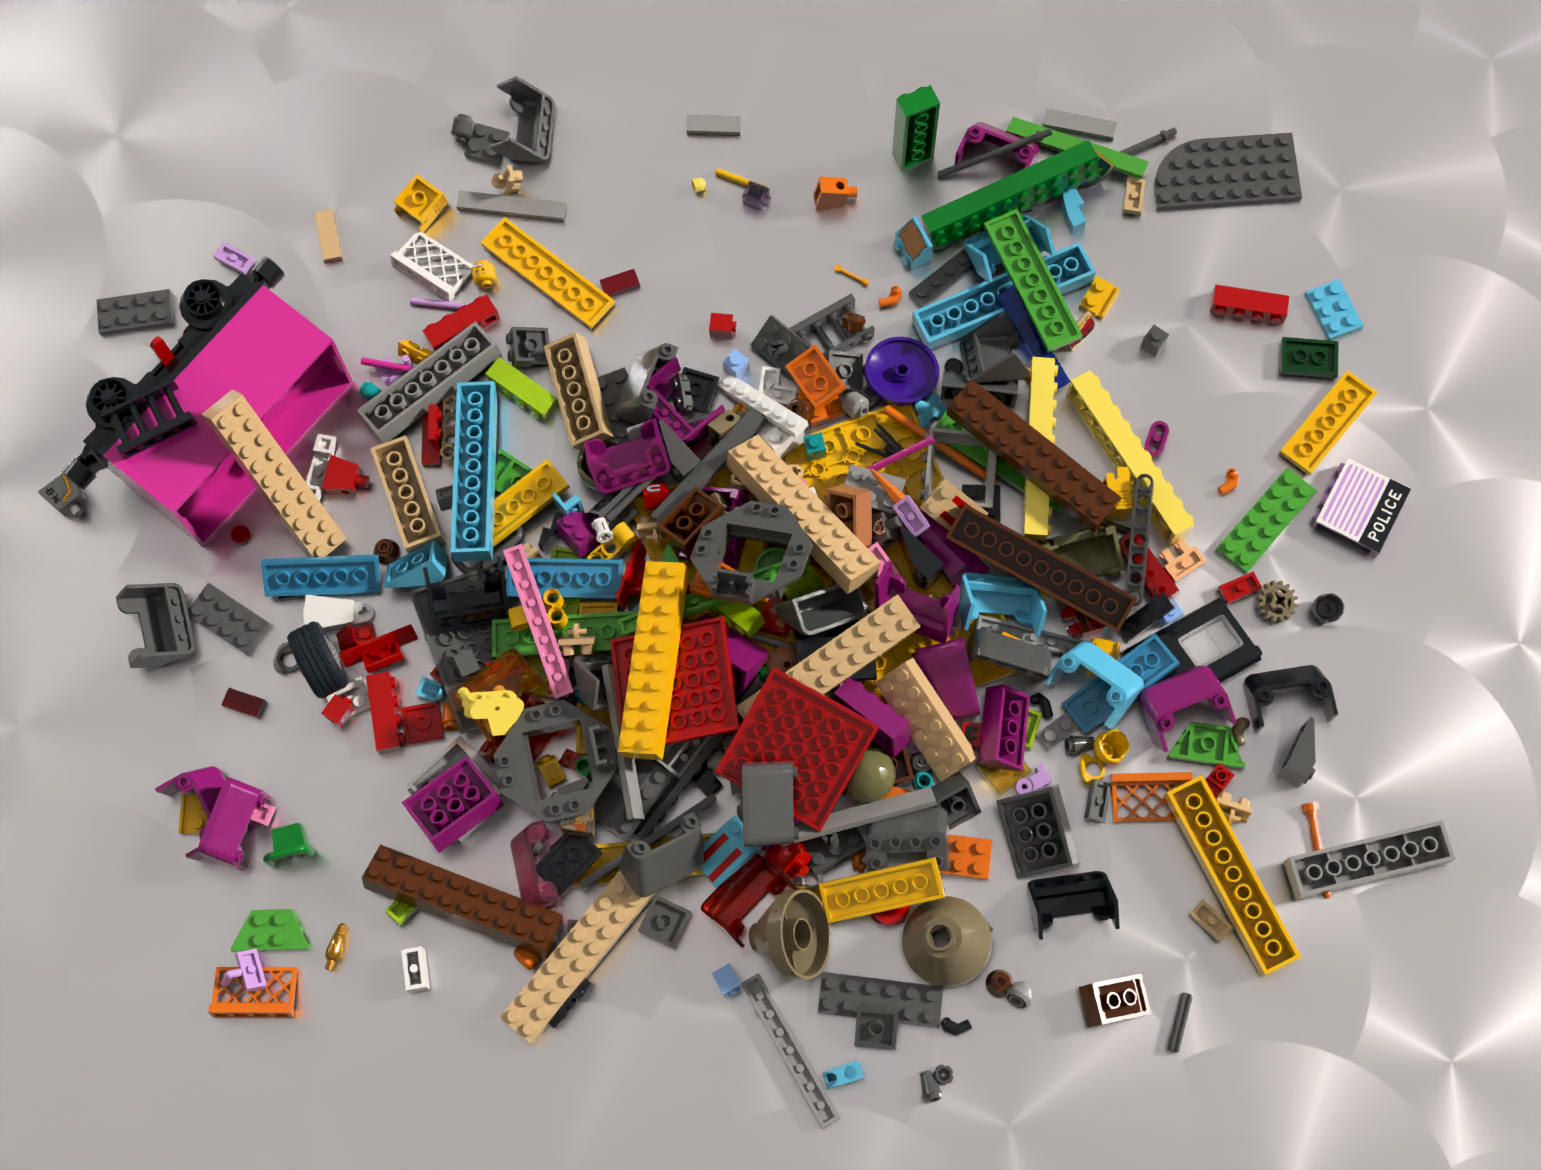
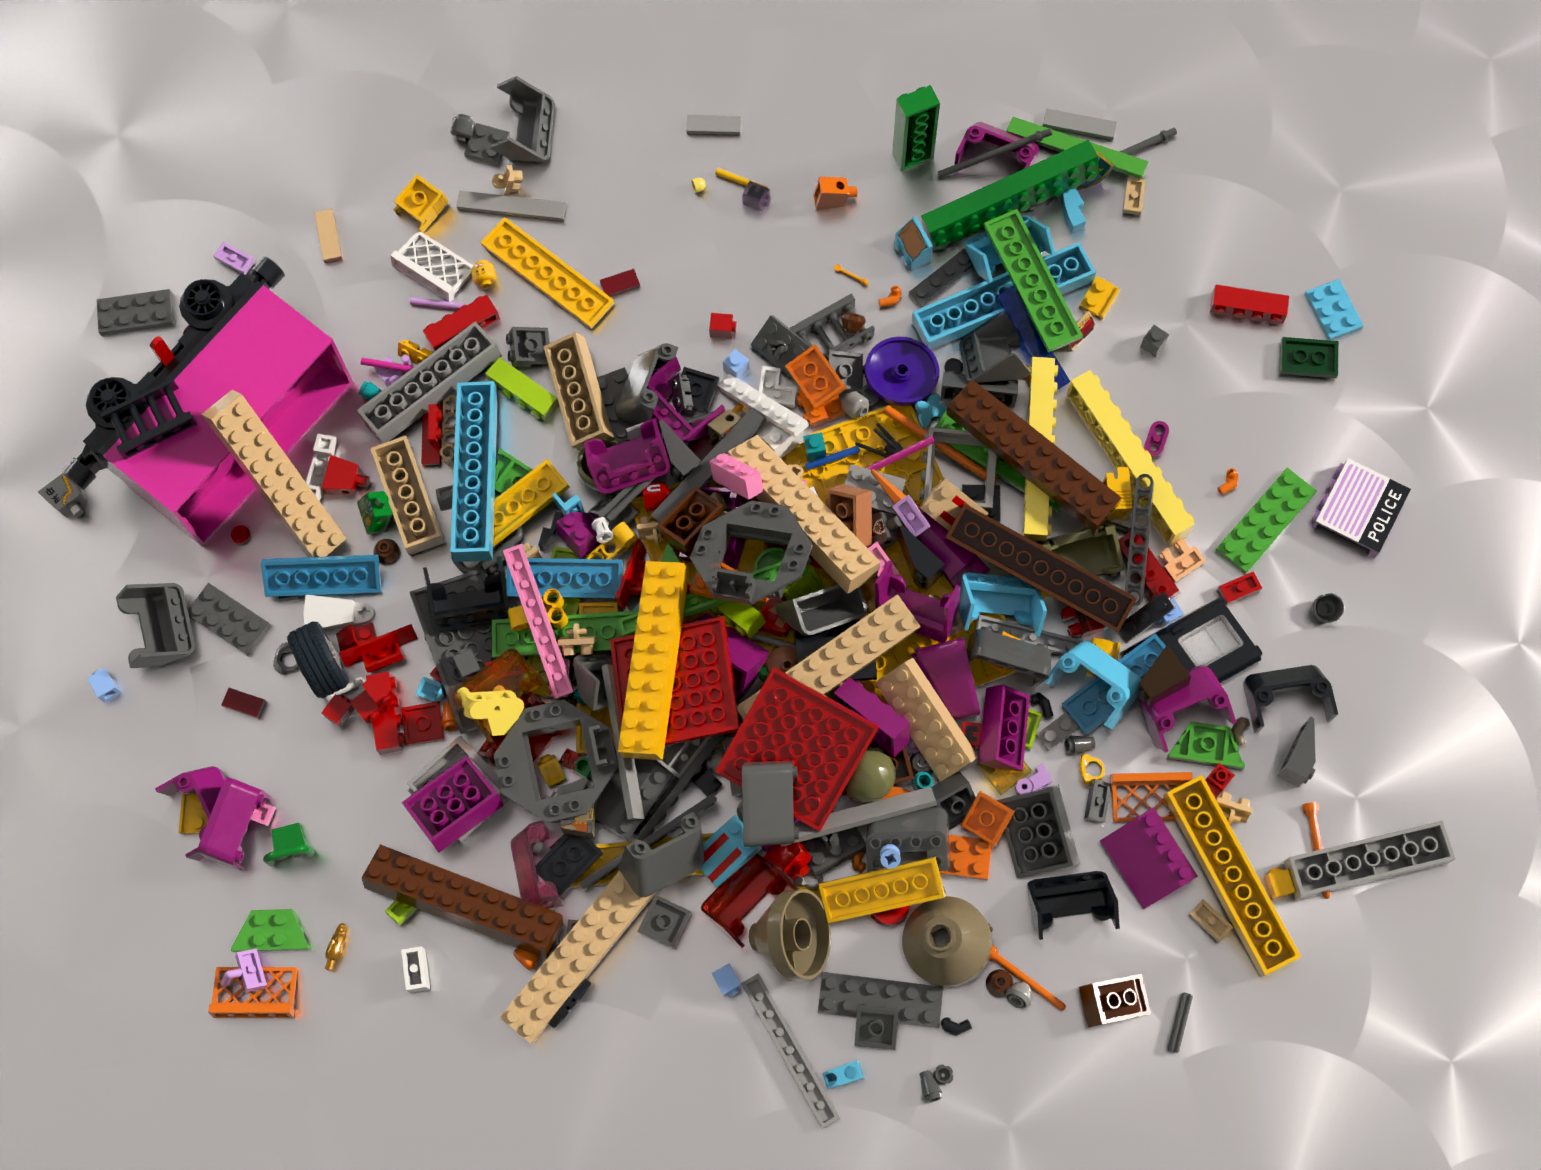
(103, 684): none -> light blue brick
(374, 699): none -> red brick
(375, 511): none -> green torso
(408, 569): medium azure slope -> none
(736, 476): none -> bright pink brick
(802, 408): reddish brown head -> none
(833, 457): none -> blue bar
(890, 851): none -> light blue wheel
(987, 818): none -> orange tile
(1024, 978): none -> orange piece
(1111, 746): yellow hair -> none
(1148, 858): none -> magenta slope
(1163, 678): none -> dark brown slope
(1228, 172): dark grey plate -> none
(1270, 595): dark tan gear -> none
(1279, 883): none -> yellow brick
(1328, 422): yellow plate -> none

